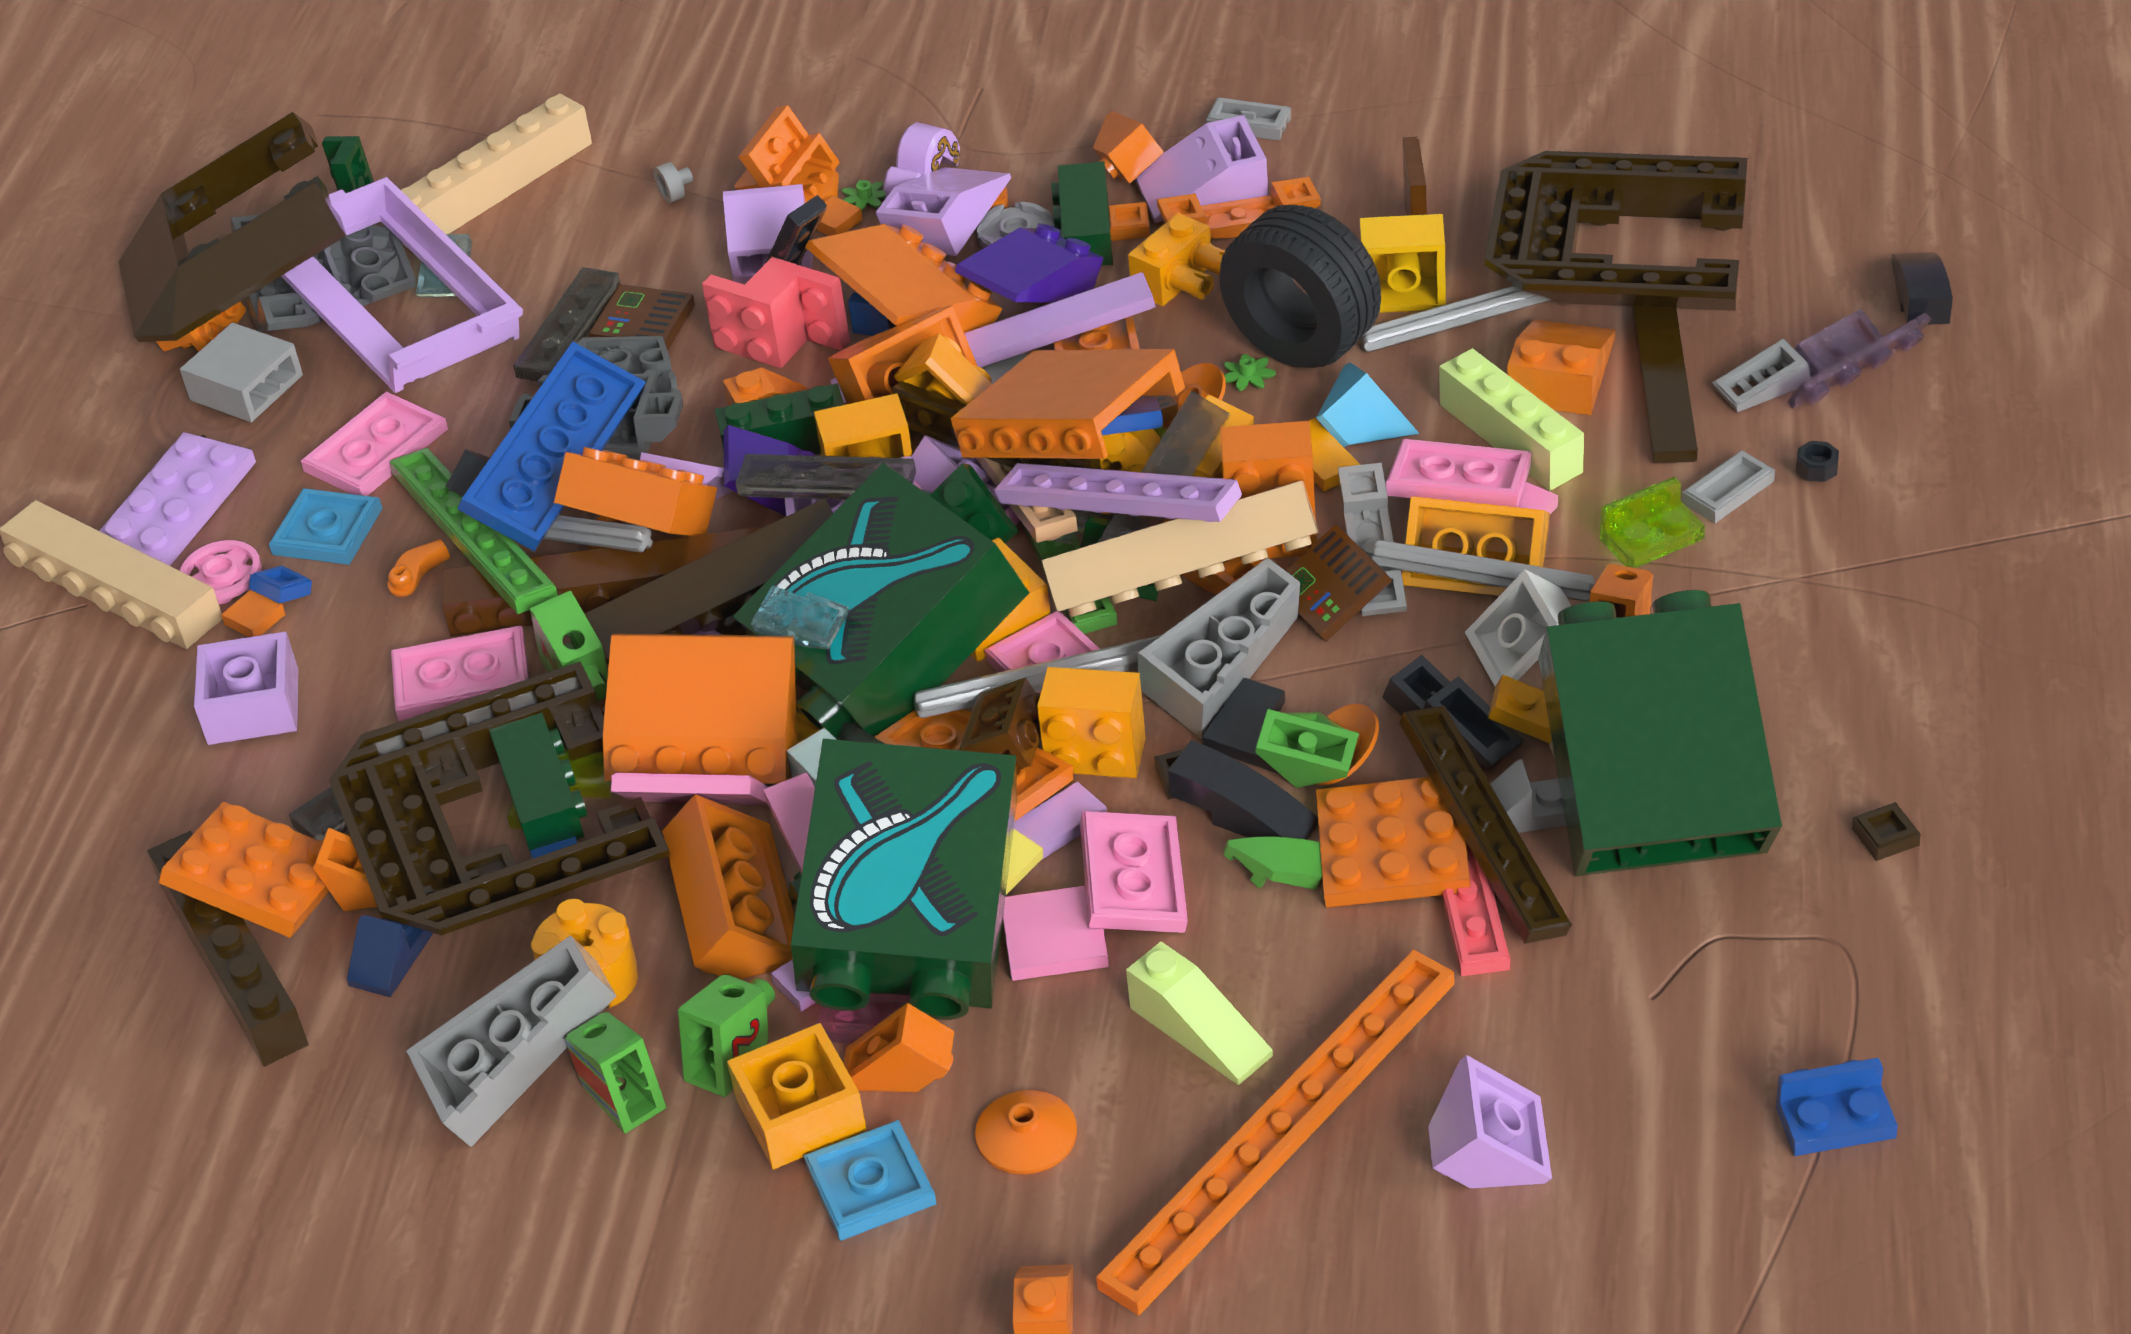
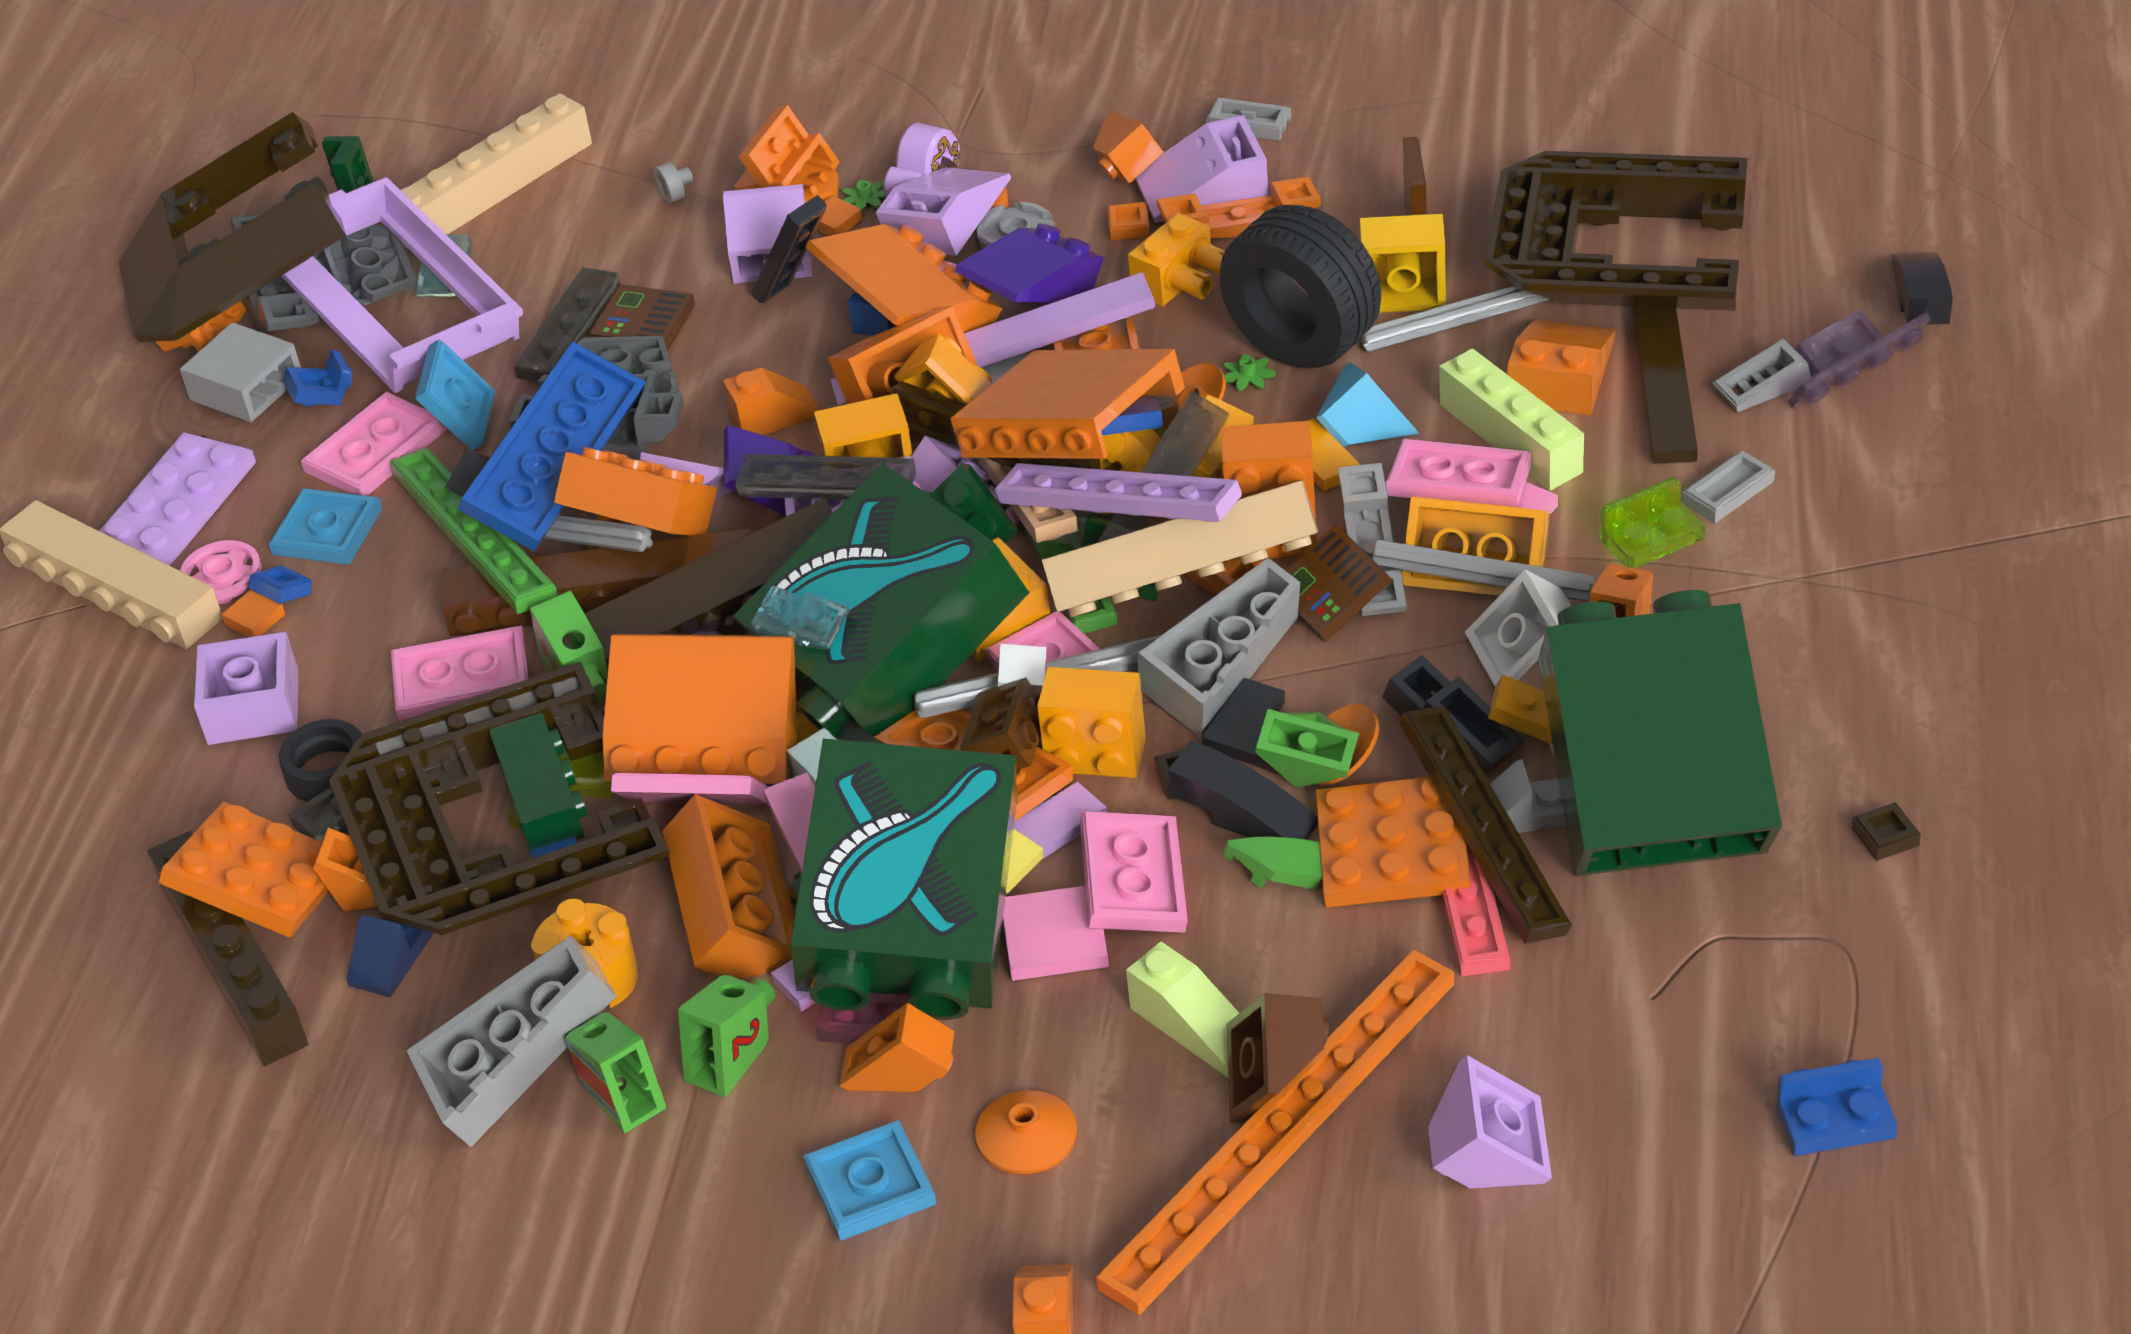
(305, 744): none -> black tyre
(319, 386): none -> blue bracket
(413, 565): orange arm -> none
(455, 394): none -> dark azure tile
(776, 312): coral bracket -> none
(782, 416): dark green brick -> none
(797, 1095): light orange brick -> none
(1022, 662): none -> white tile
(1082, 206): dark green brick -> none
(1270, 1047): none -> reddish brown slope
(1817, 461): black tile -> none

